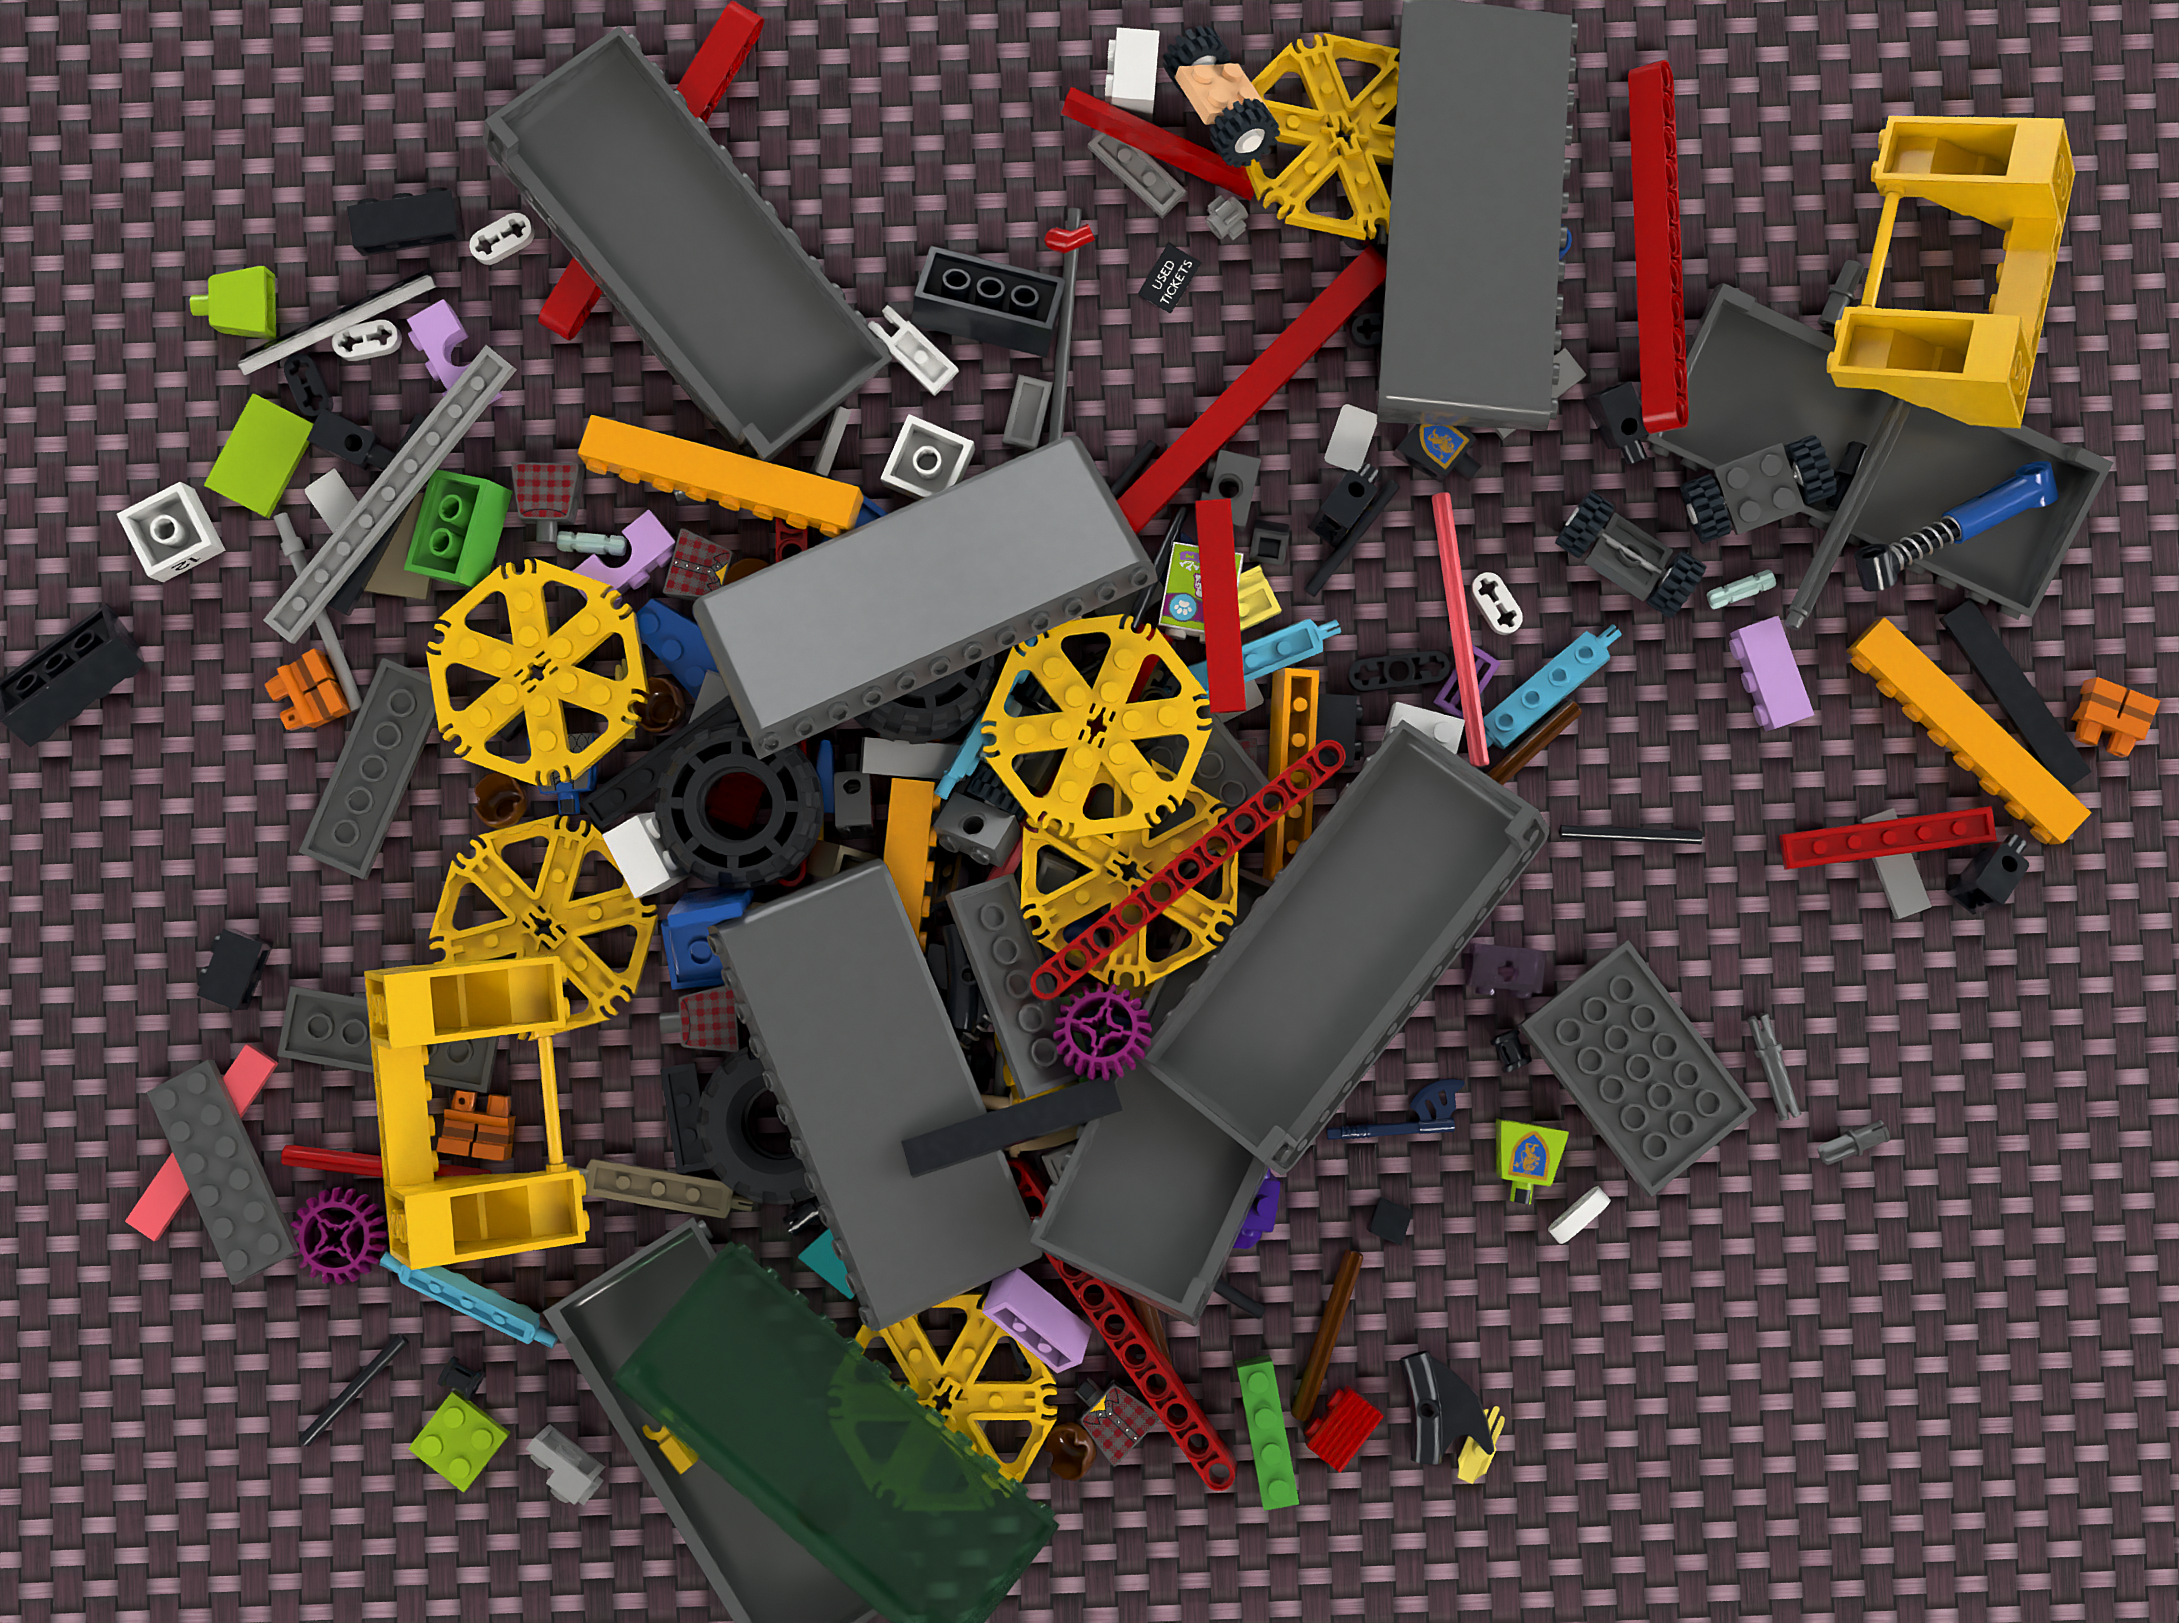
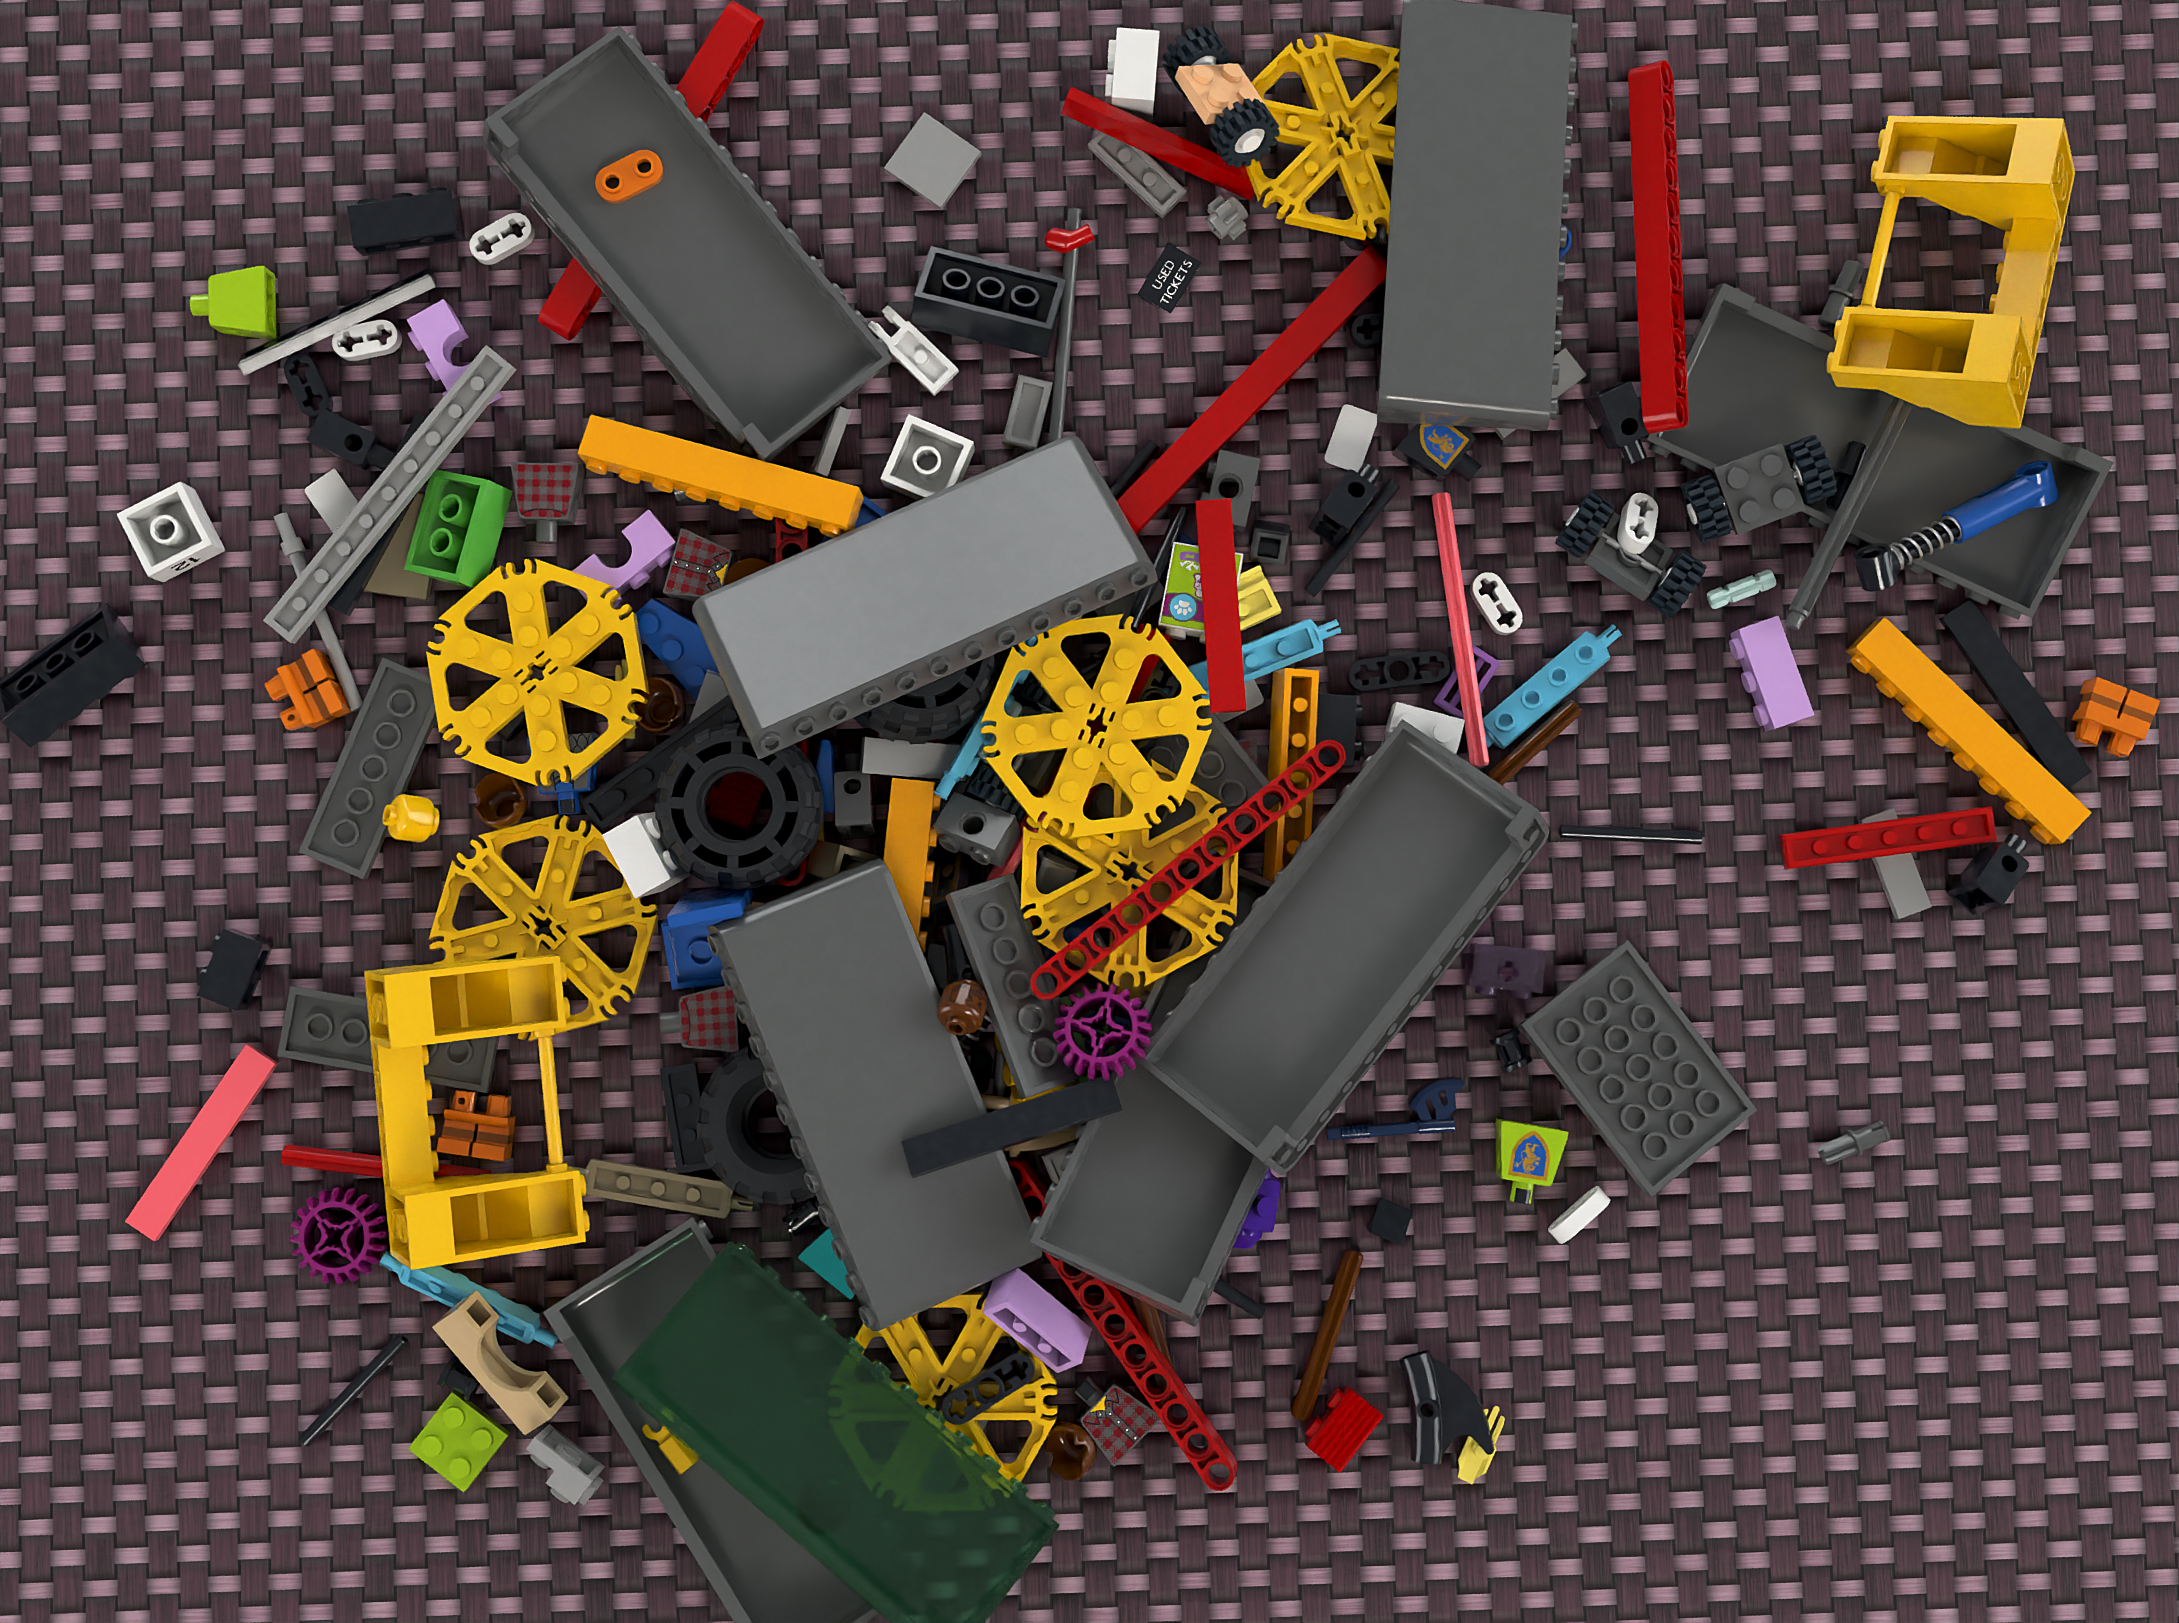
(223, 1172): dark grey plate -> none
(260, 456): lime tile -> none
(411, 818): none -> yellow head
(522, 1394): none -> tan arch
(591, 543): light aqua axle -> none
(630, 178): none -> orange plate
(932, 161): none -> light grey tile
(960, 1392): none -> black beam
(962, 1007): none -> reddish brown head
(1267, 1432): bright green brick -> none
(1631, 521): none -> white beam
(1769, 1052): dark grey pin -> none

